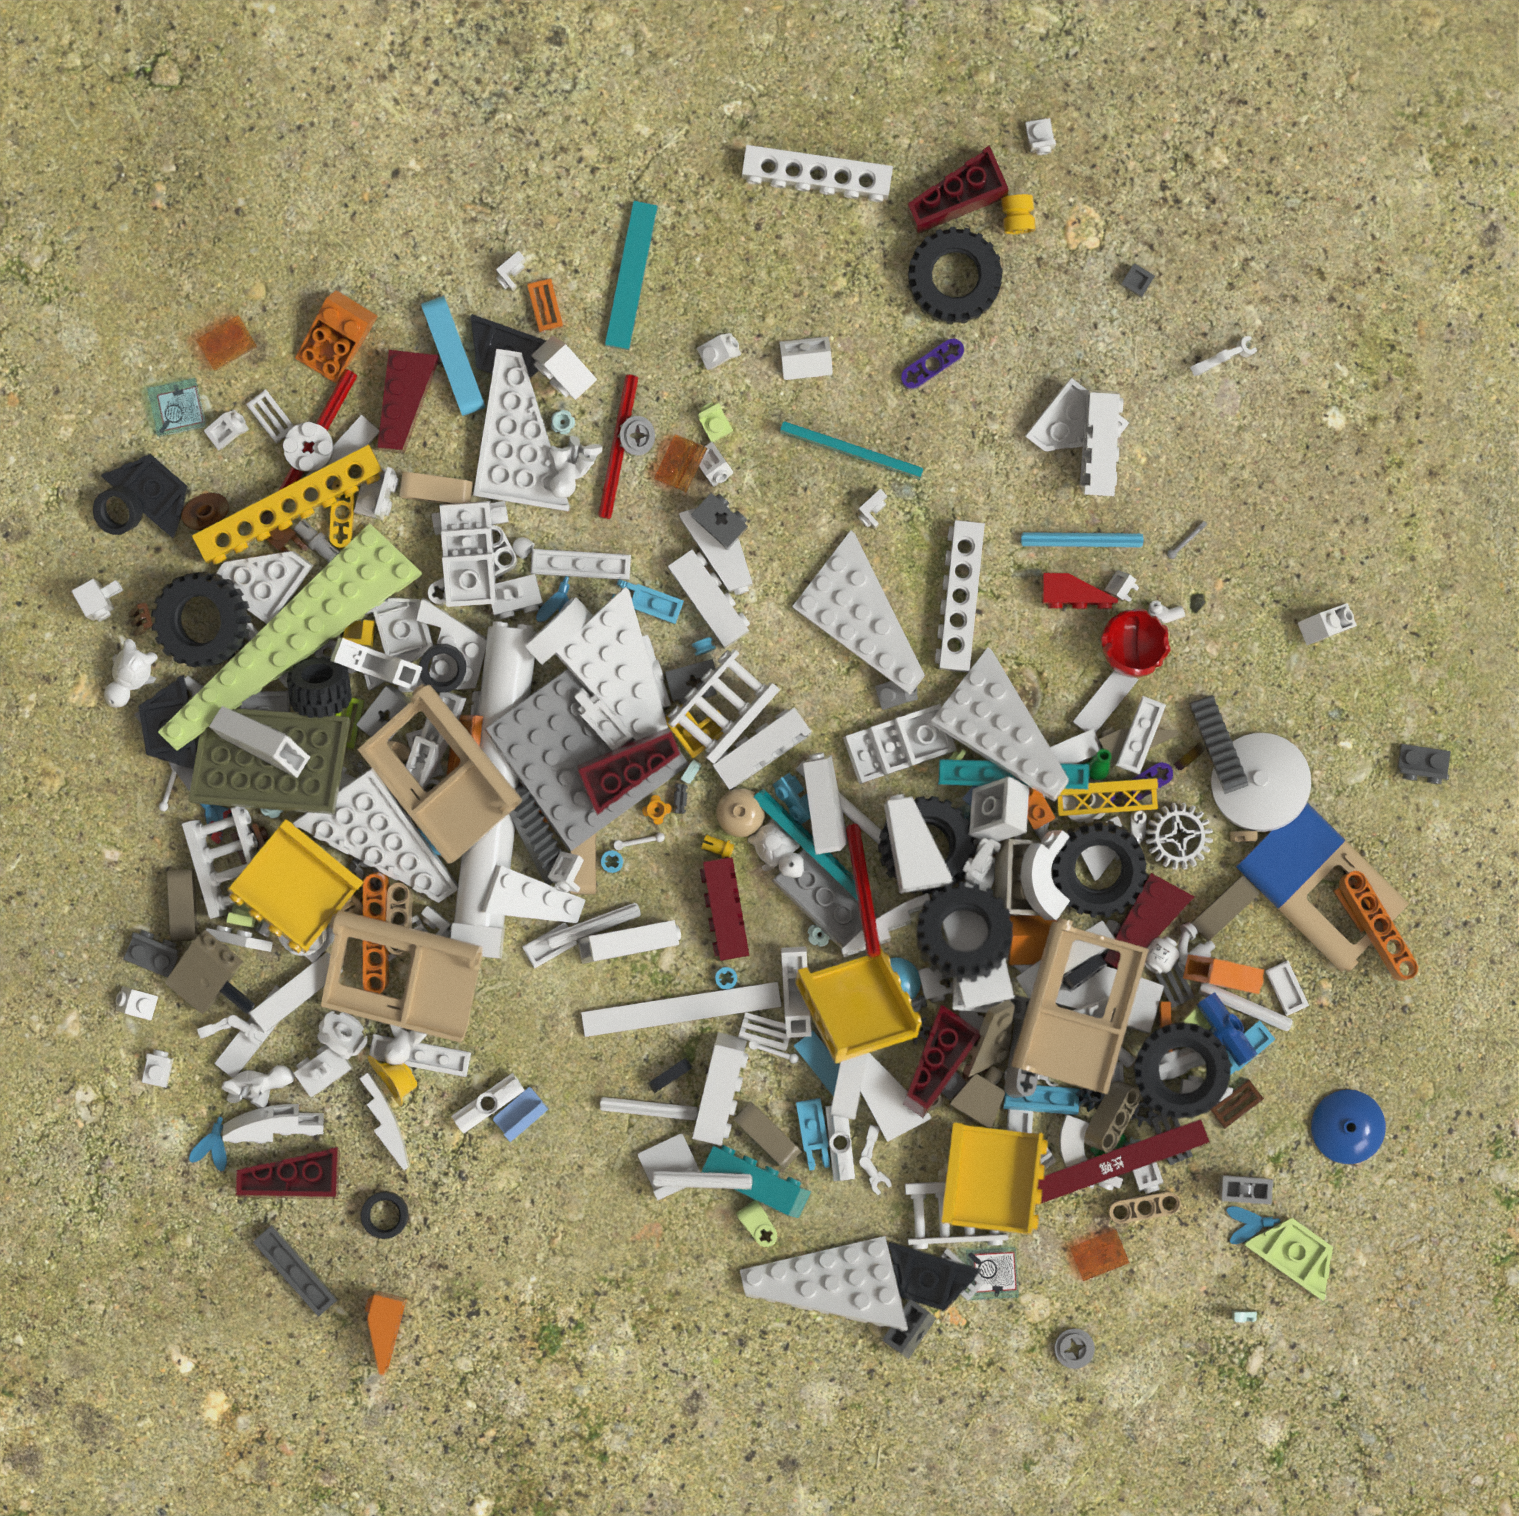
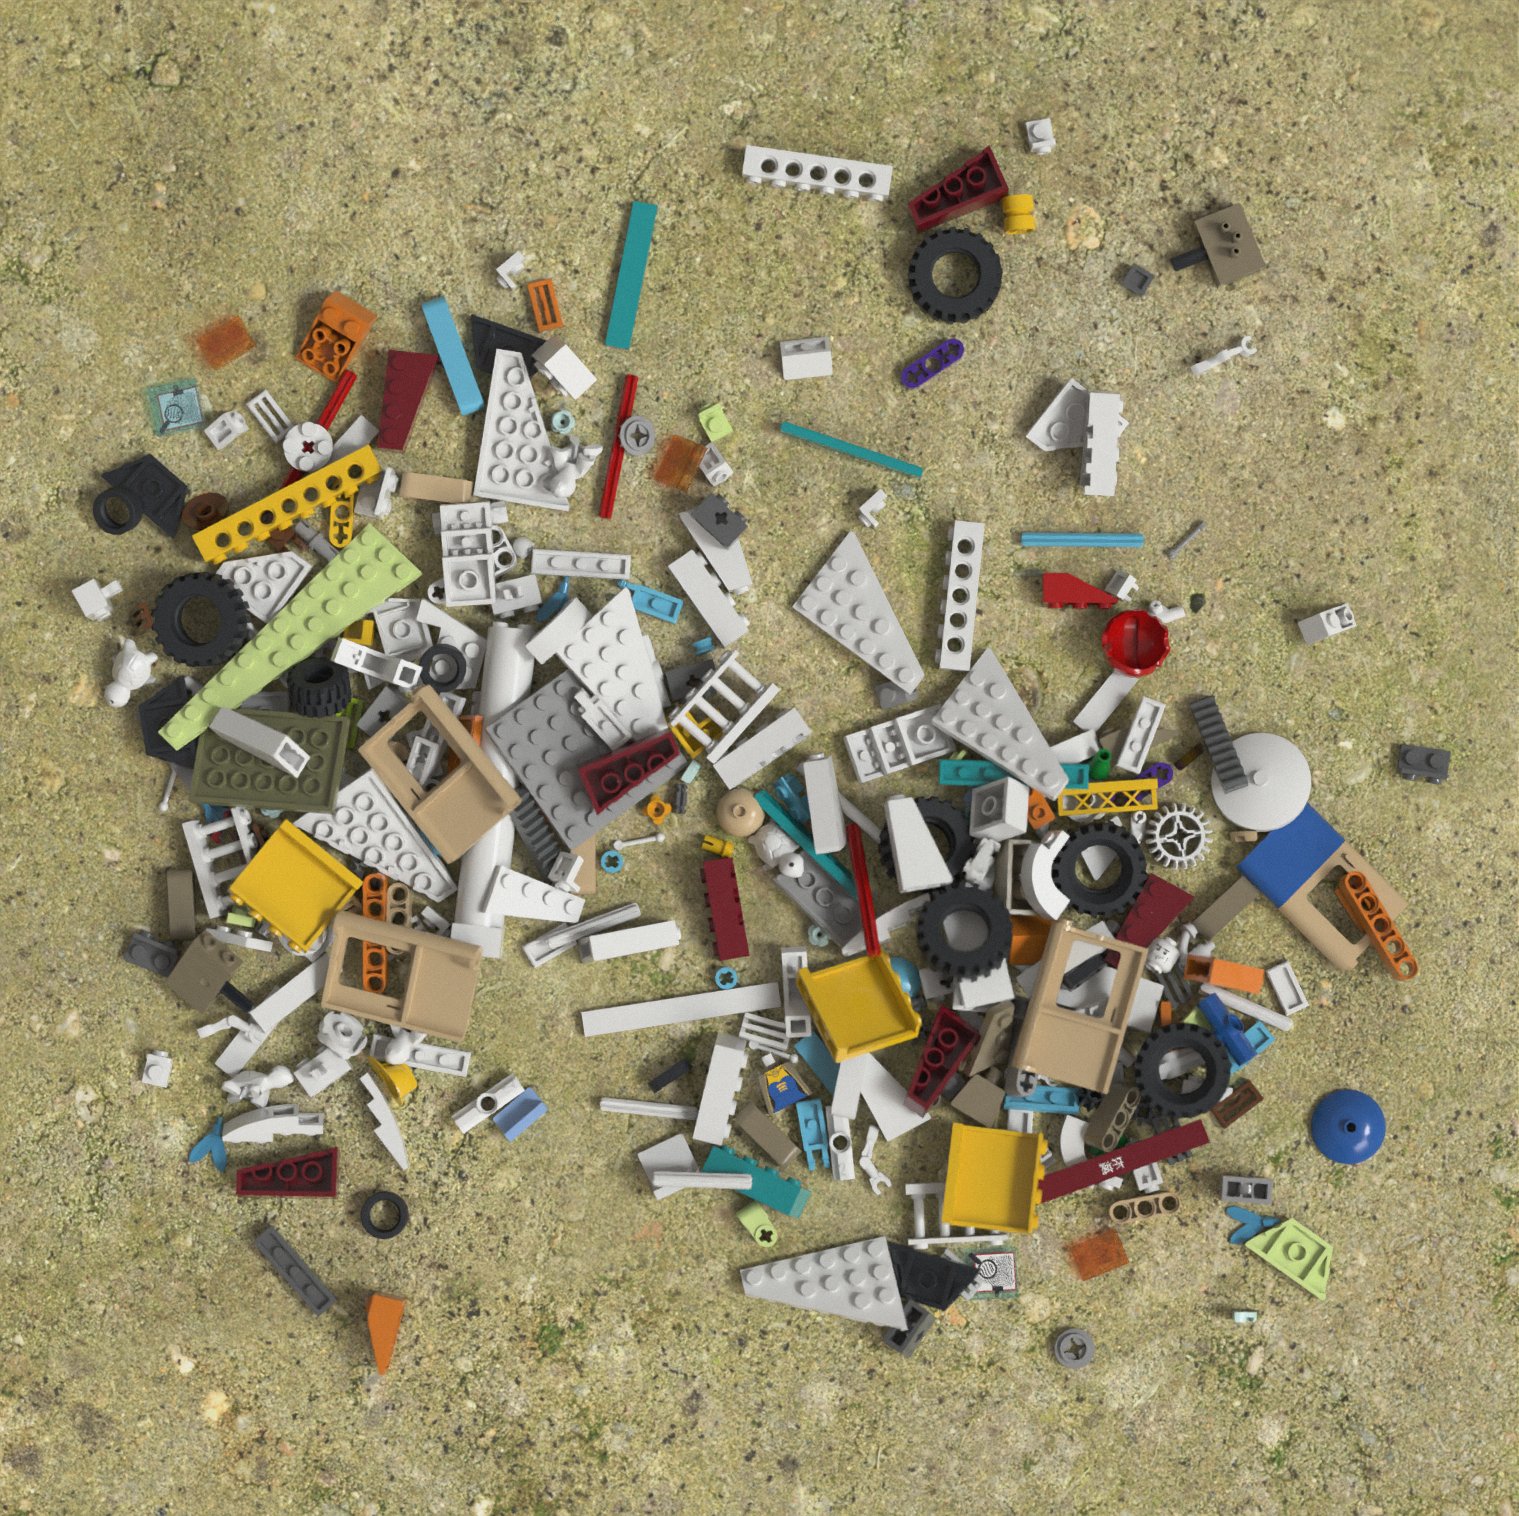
(136, 1003): white bracket -> none
(719, 350): white bracket -> none
(780, 1084): none -> torso
(1225, 245): none -> dark tan piece

